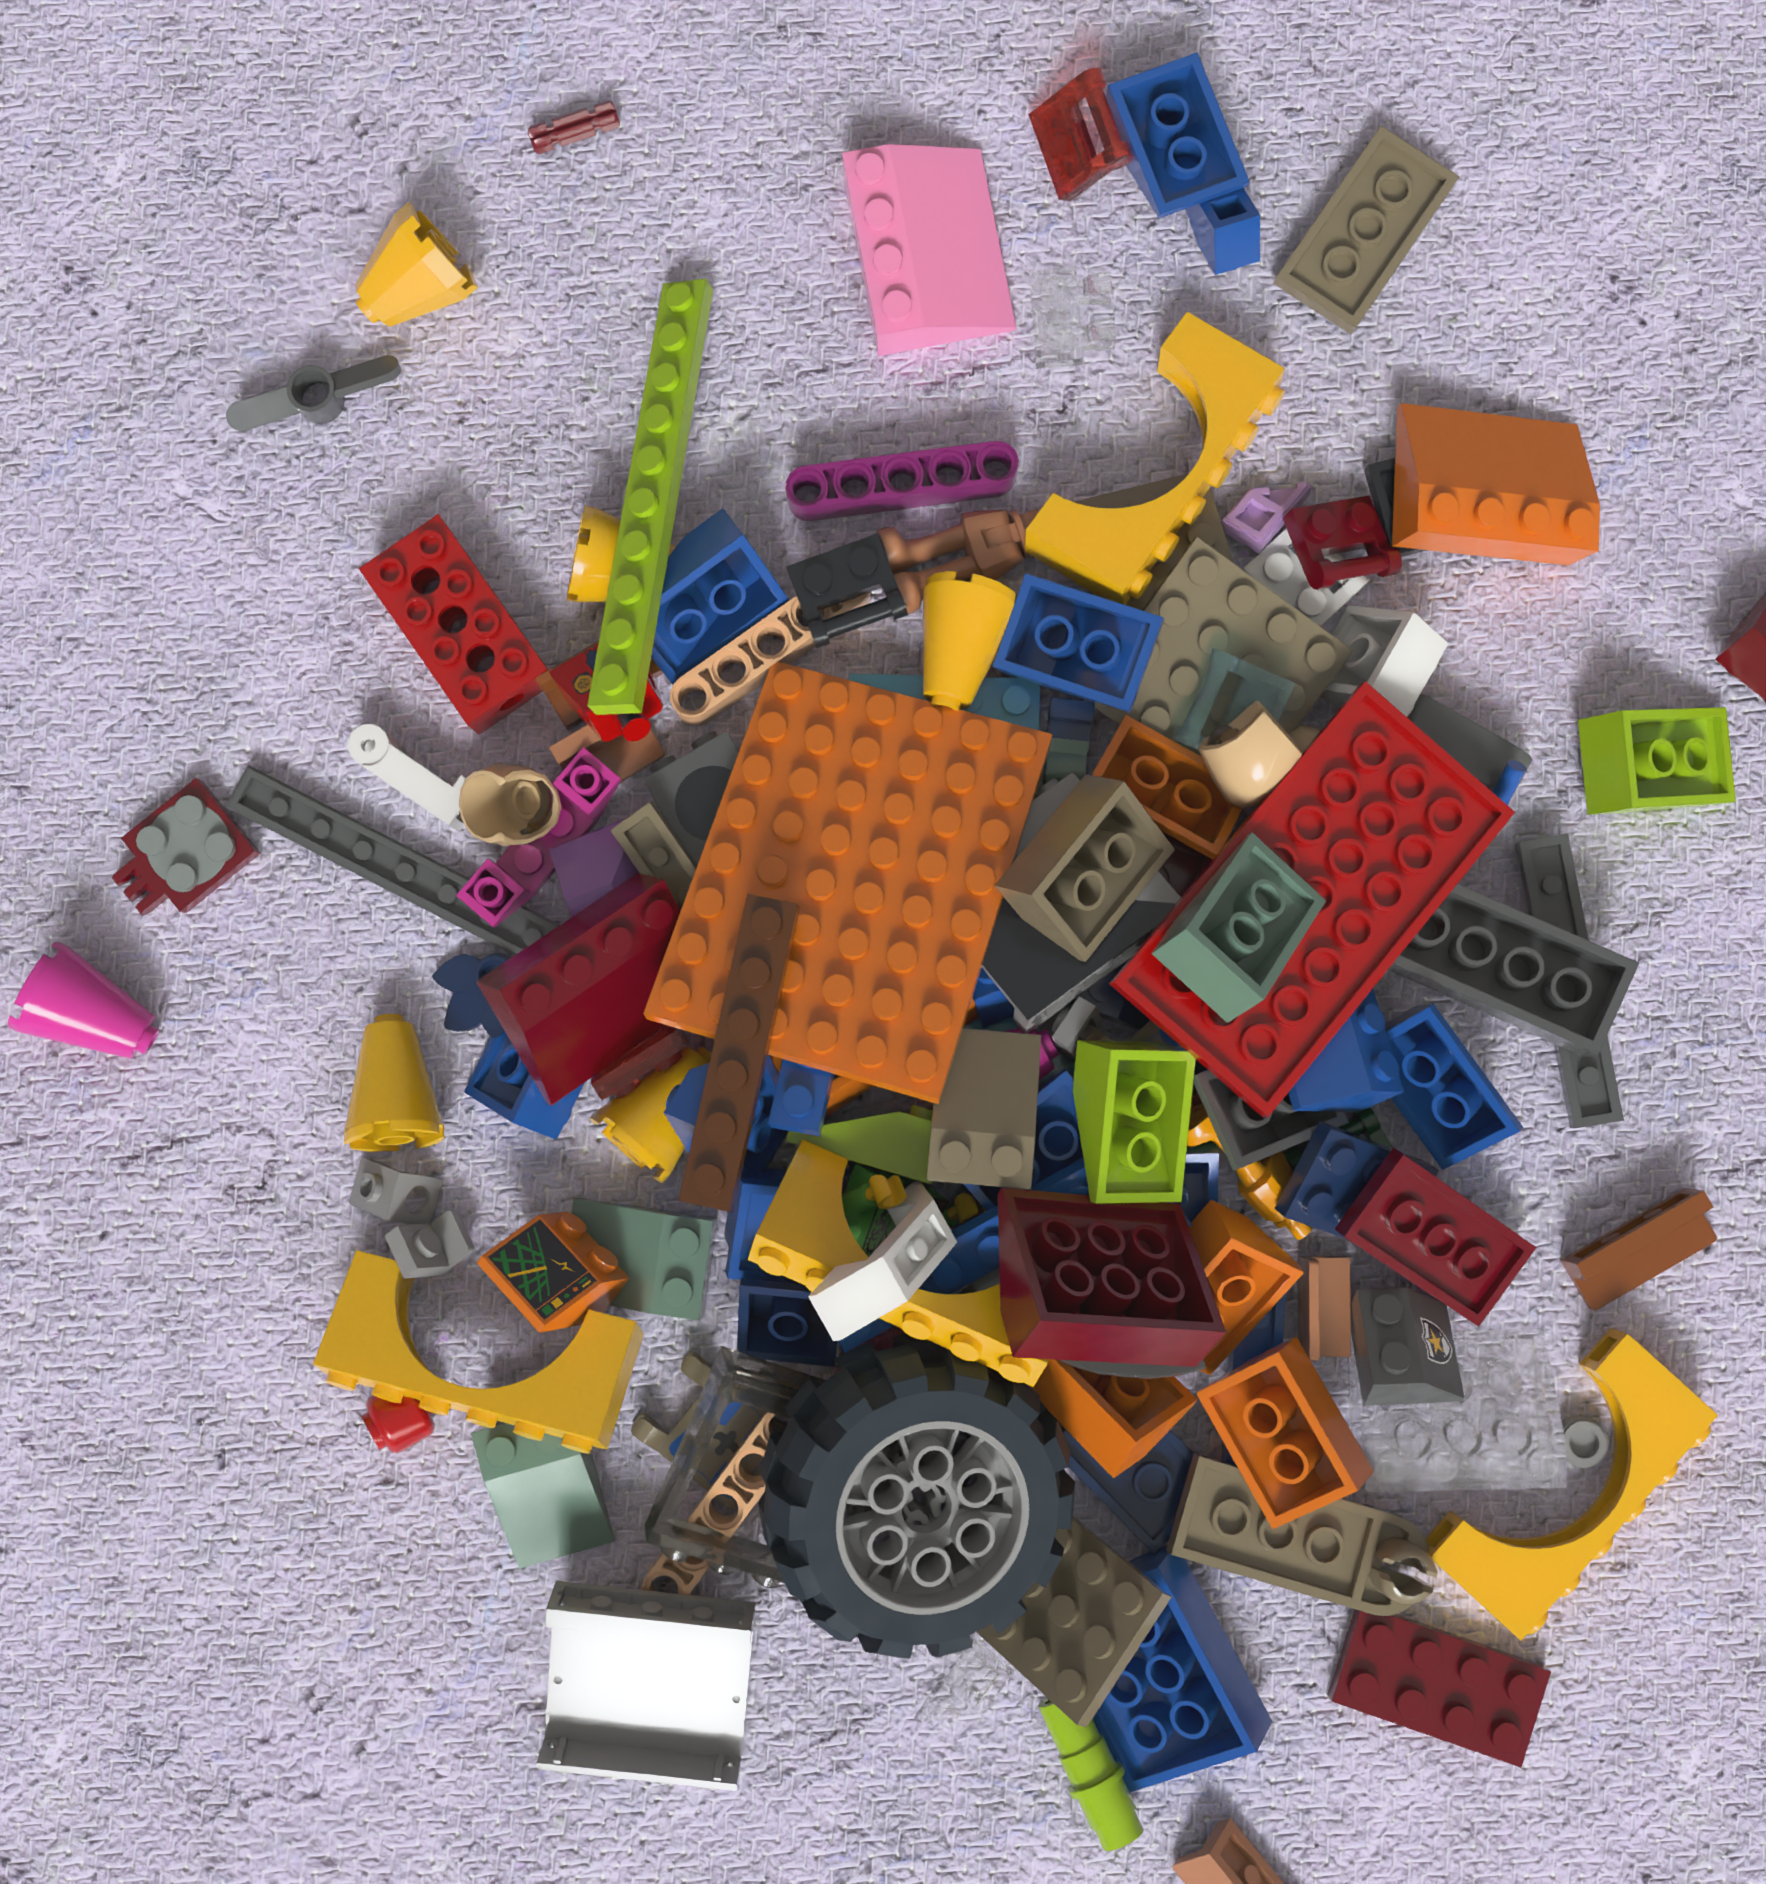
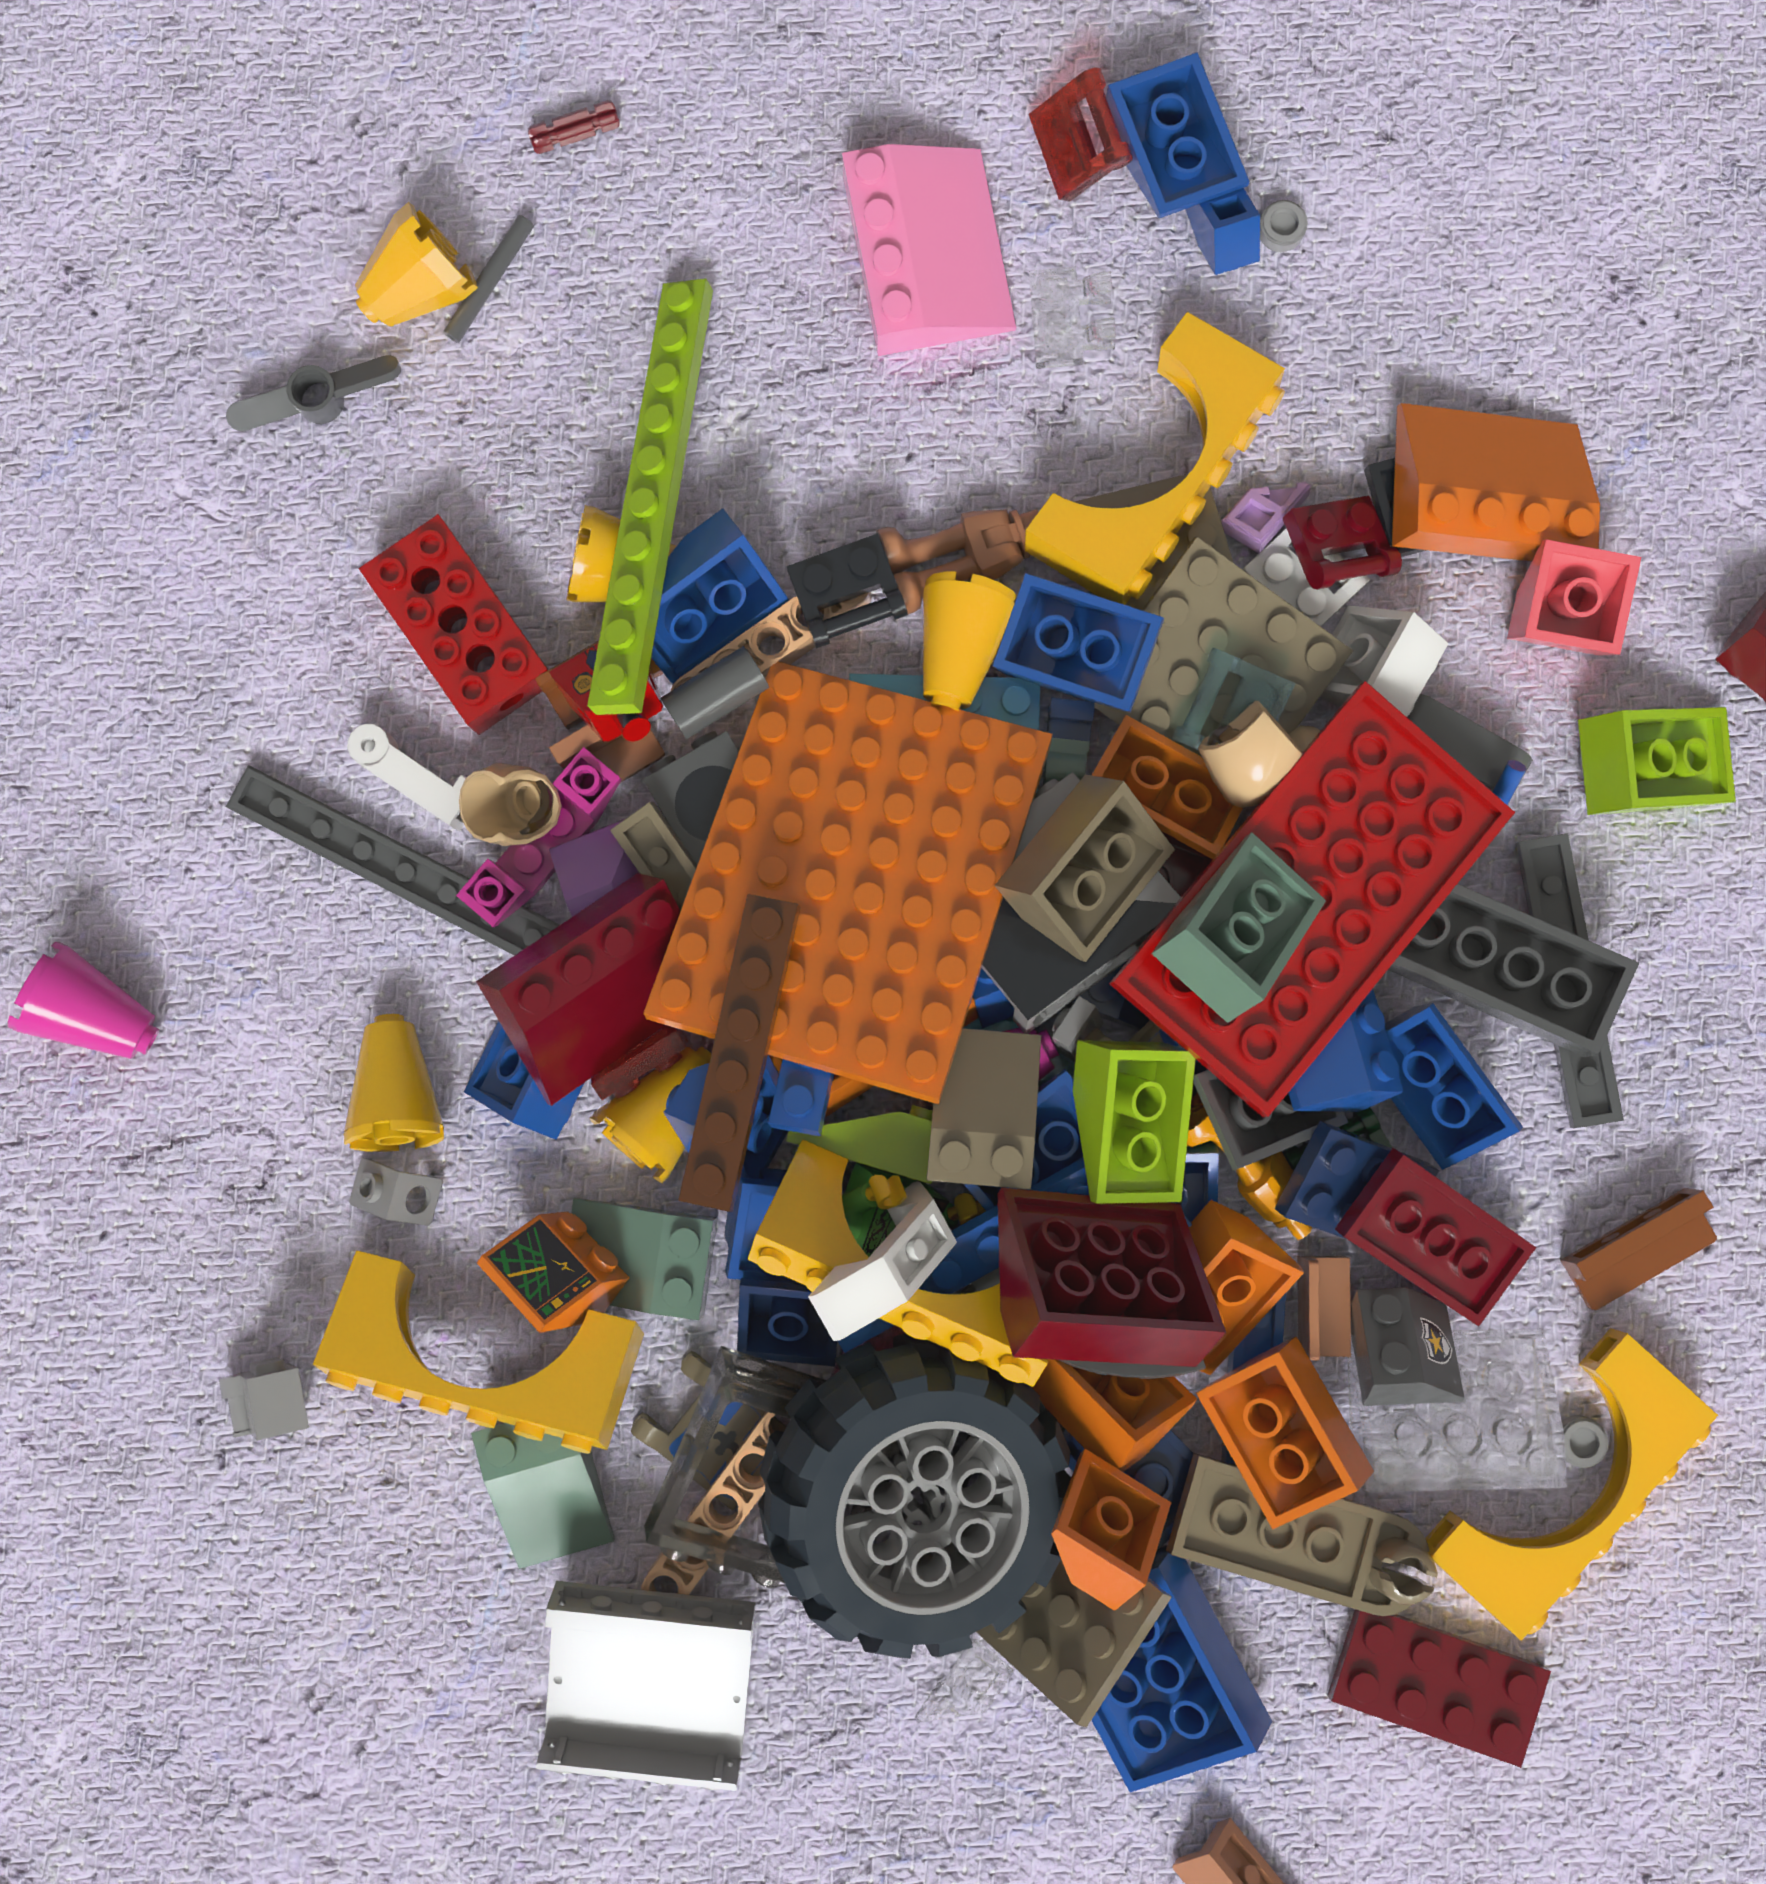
(184, 851): piece -> none
(265, 1399): none -> light grey hinge
(397, 1424): red head -> none
(431, 1247): light grey bracket -> none
(468, 1005): dark blue plate -> none
(489, 278): none -> dark grey piece
(715, 692): none -> dark grey pin
(920, 465): magenta beam -> none
(1094, 1778): lime piece -> none
(1108, 1530): none -> orange slope
(1283, 226): none -> light grey tile
(1366, 230): dark tan plate -> none
(1575, 599): none -> coral slope

